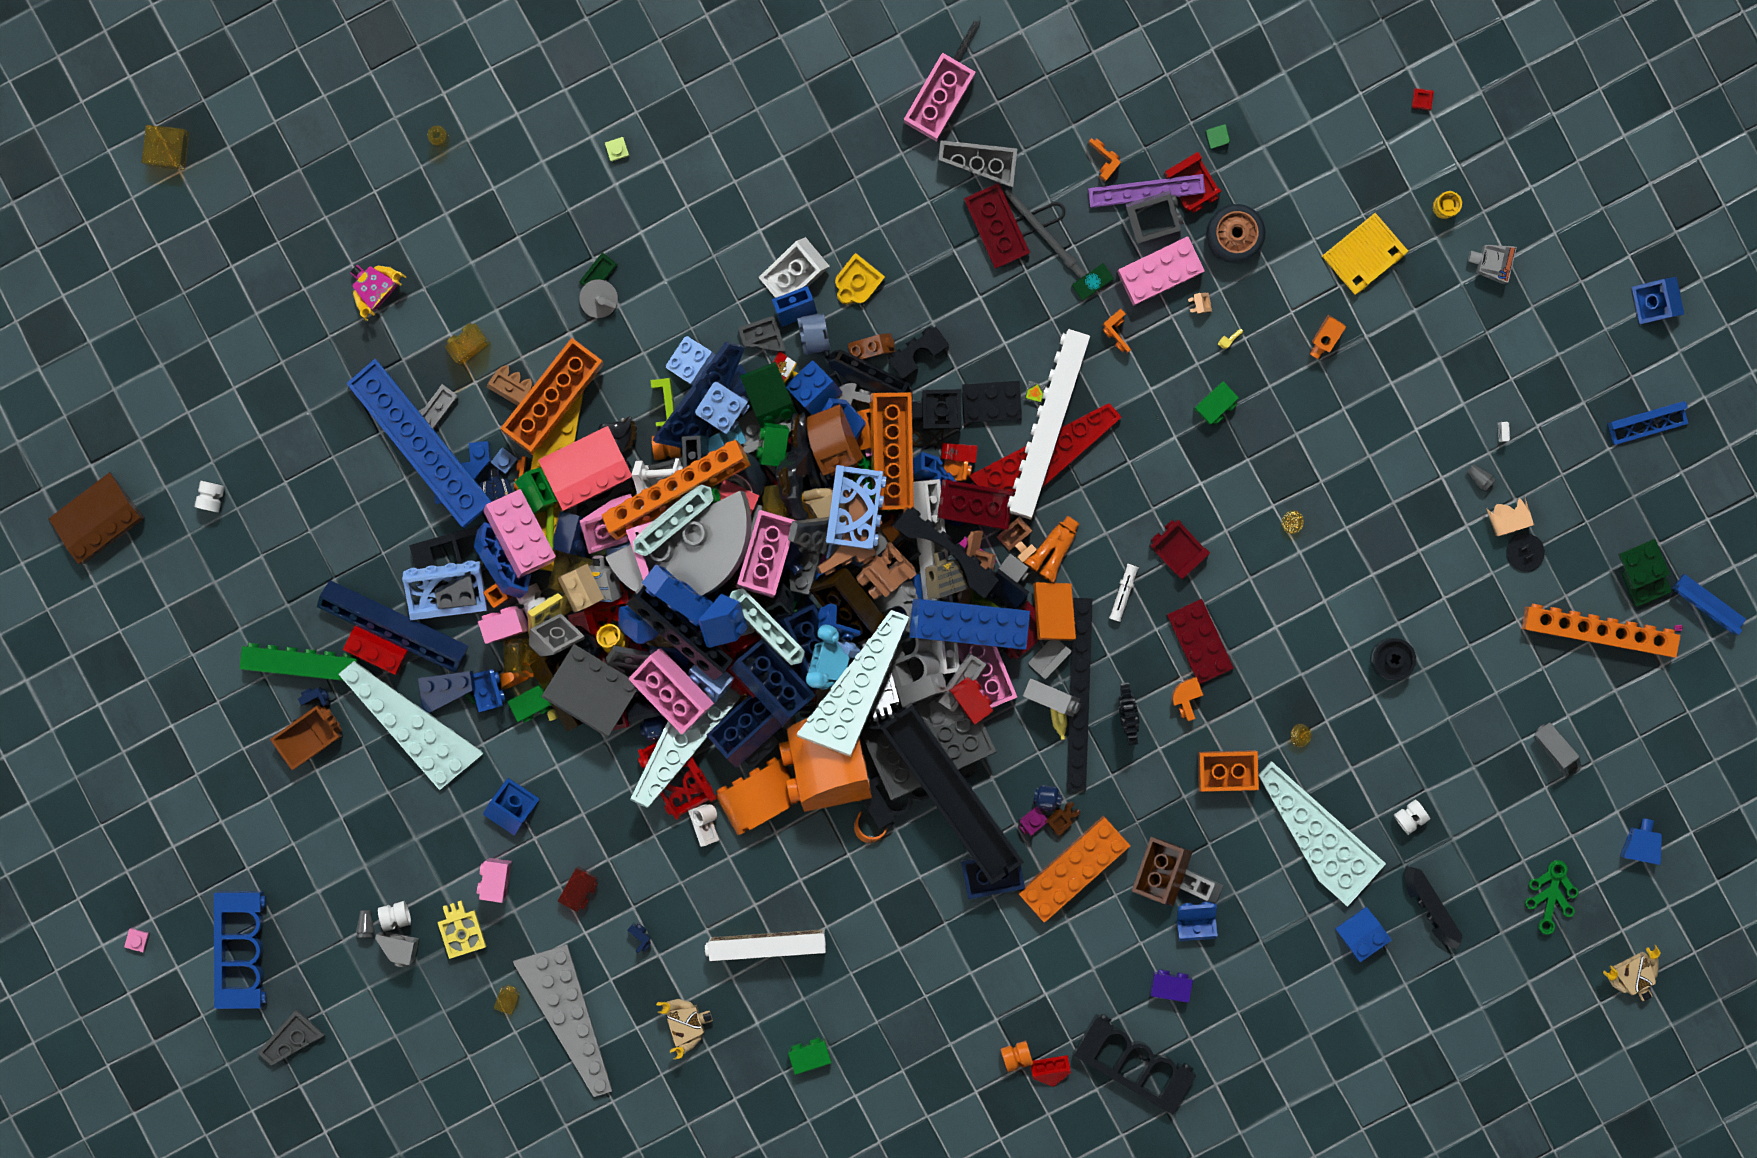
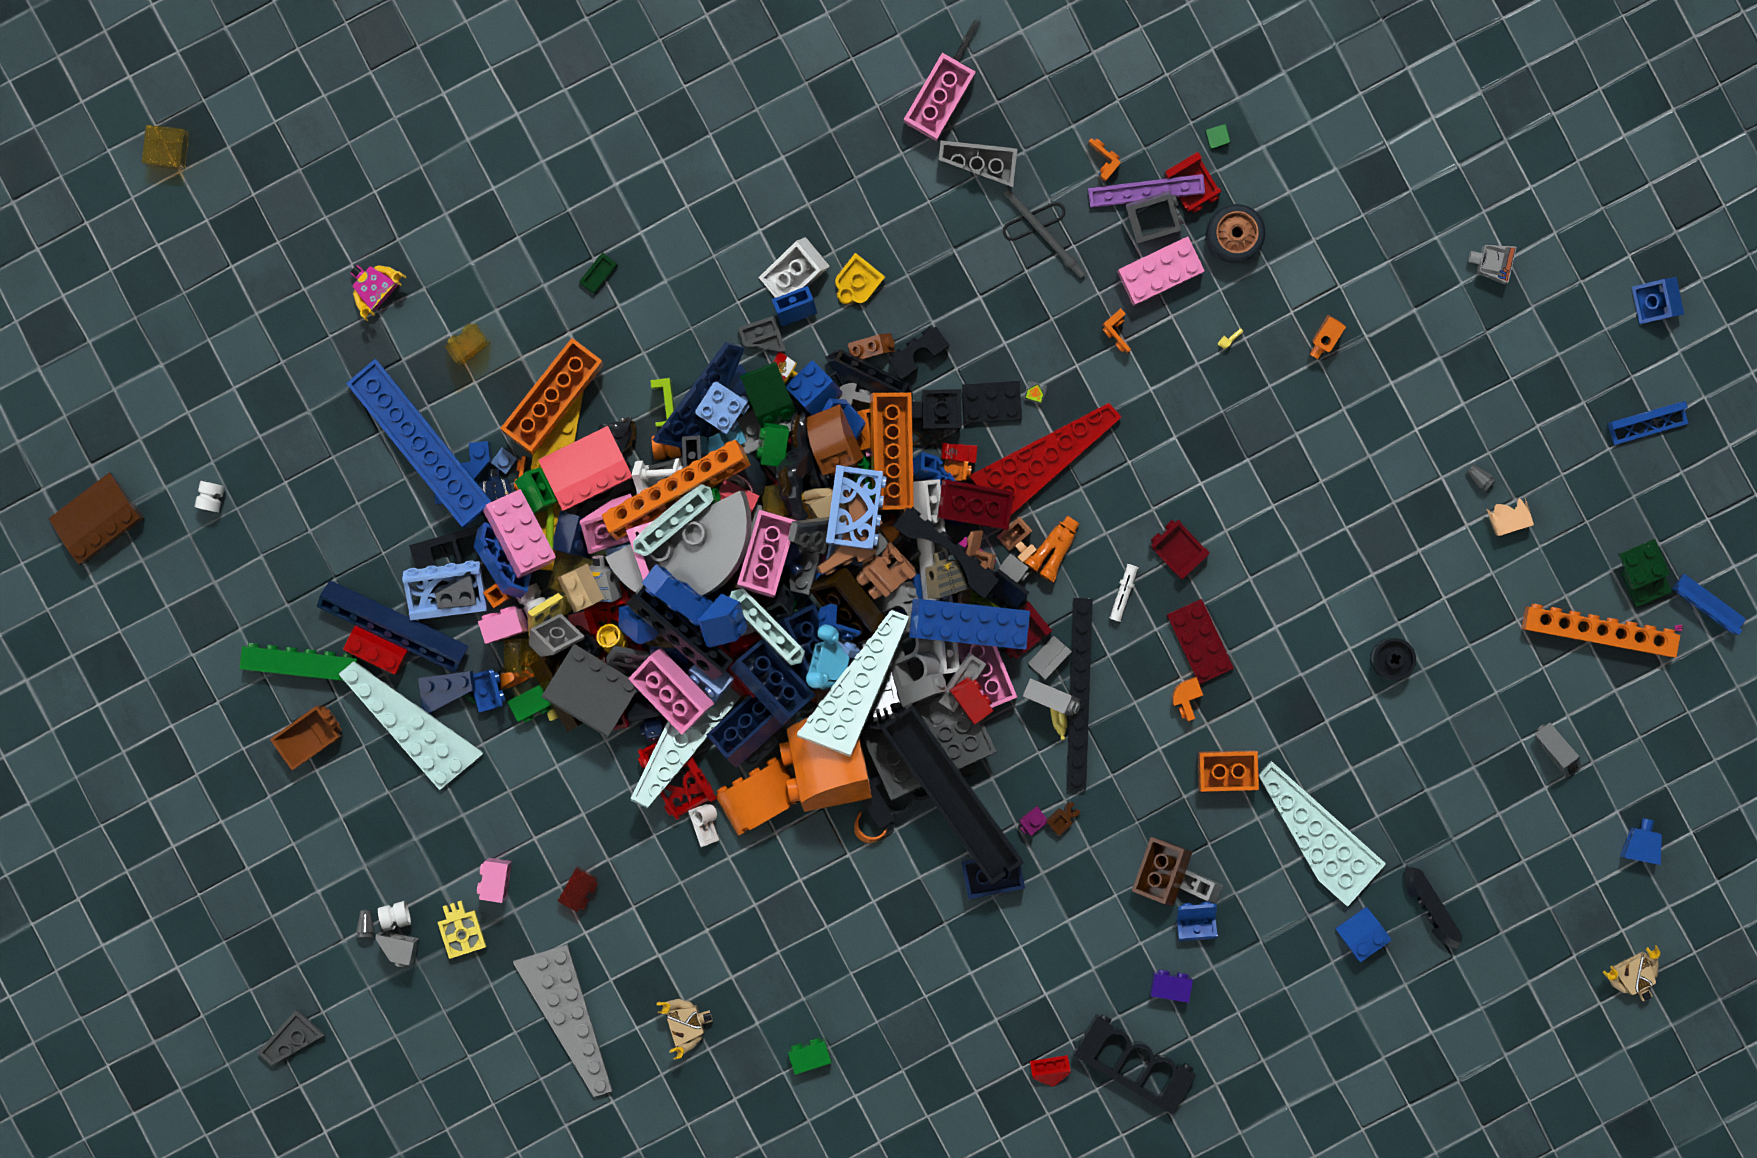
(136, 940): bright pink plate -> none
(237, 997): blue fence -> none
(309, 695): dark blue bracket -> none
(438, 405): light grey plate -> none
(442, 140): clear yellow brick -> none
(507, 999): clear yellow bracket -> none
(509, 386): medium nougat plate -> none
(511, 806): blue slope -> none
(598, 298): light grey shield -> none
(617, 149): yellowish green plate -> none
(639, 932): dark blue bracket -> none
(690, 360): light blue bracket -> none
(766, 945): white brick -> none
(814, 334): sand blue brick -> none
(996, 225): dark red plate -> none
(1016, 1056): orange wheel -> none
(1047, 797): dark blue head -> none
(1049, 424): white brick -> none
(1054, 611): orange tile -> none
(1073, 869): orange brick -> none
(1092, 281): dark green tile -> none
(1129, 717): black gear -> none
(1202, 303): light nougat tile -> none
(1216, 403): green brick -> none
(1292, 522): clear yellow hat -> none
(1300, 735): clear yellow hat -> none
(1365, 253): yellow window -> none
(1407, 822): white wheel -> none
(1422, 99): red tile -> none
(1447, 205): yellow wheel -> none
(1503, 431): white tile -> none
(1525, 552): black piece -> none
(1552, 893): green plant -> none

